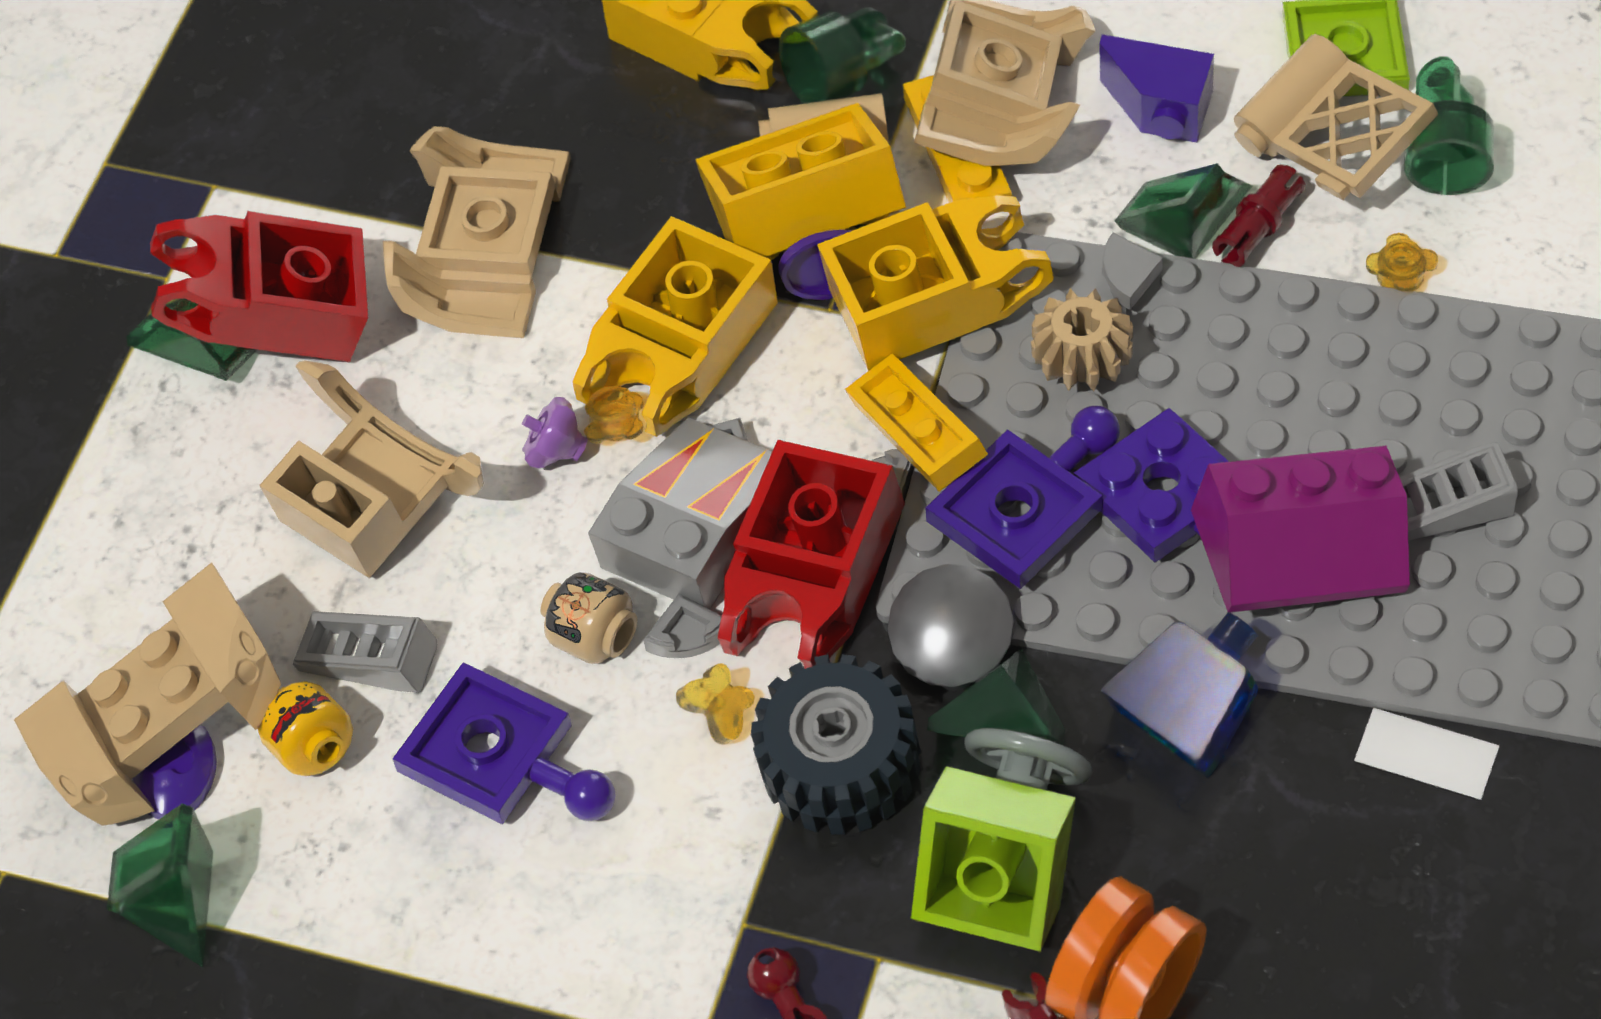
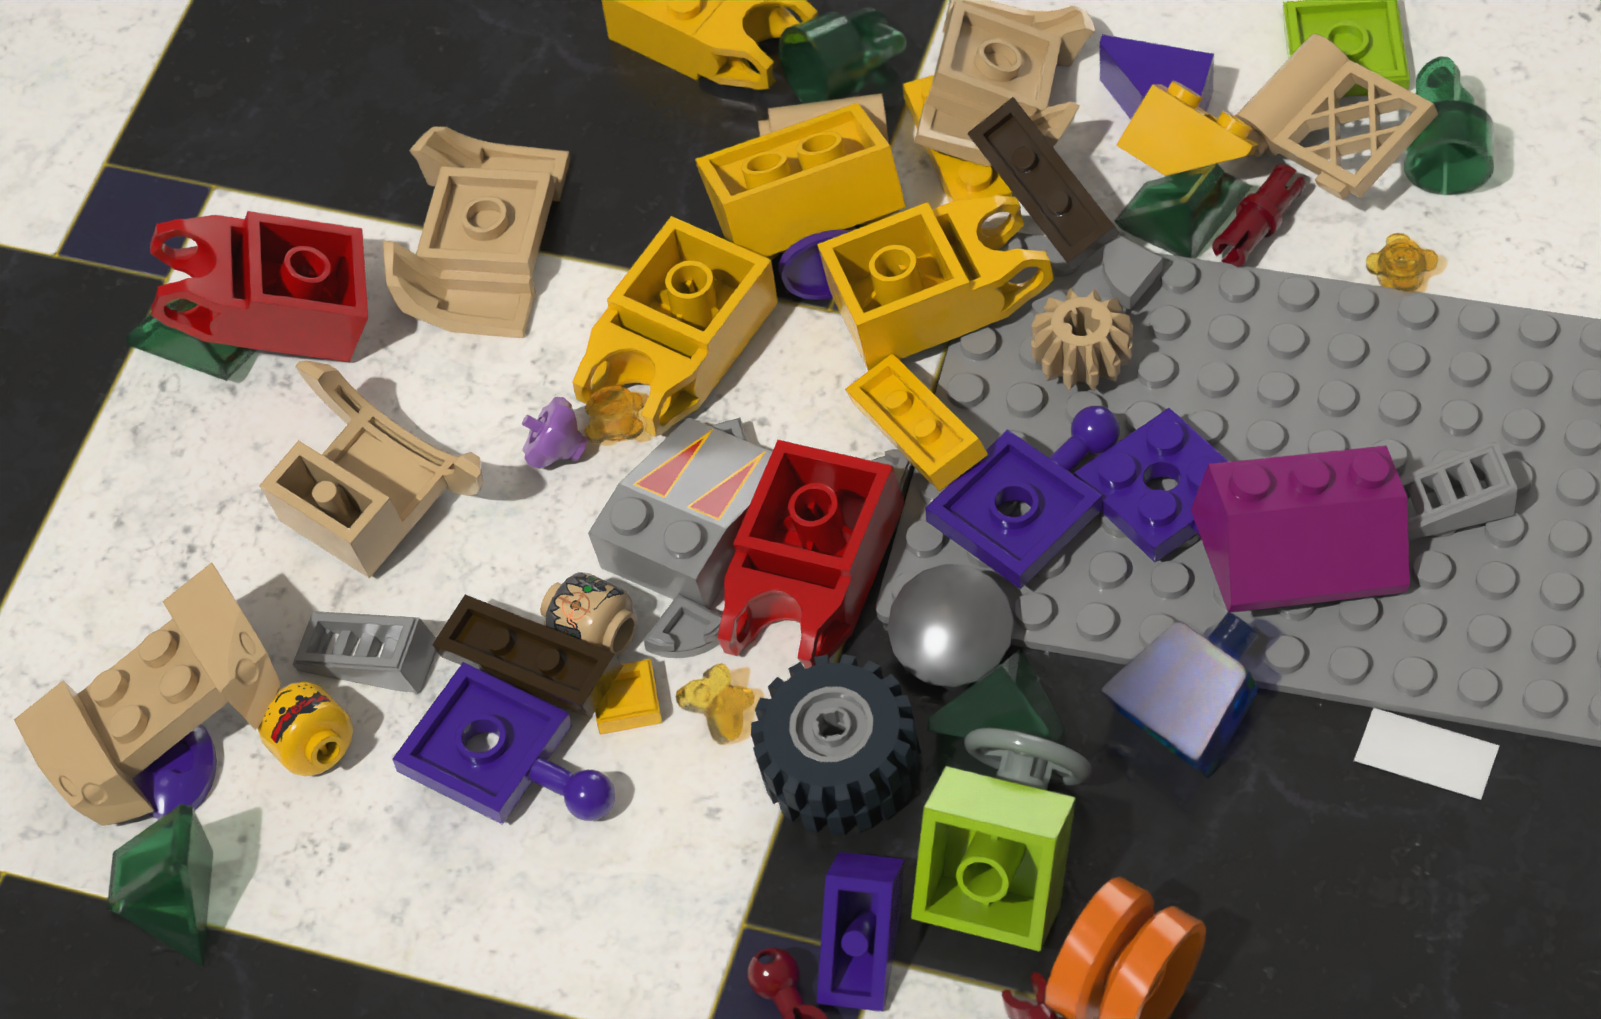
(528, 655): none -> dark brown plate
(630, 700): none -> yellow tile
(859, 930): none -> dark purple slope
(1043, 183): none -> dark brown plate
(1179, 136): none -> yellow slope

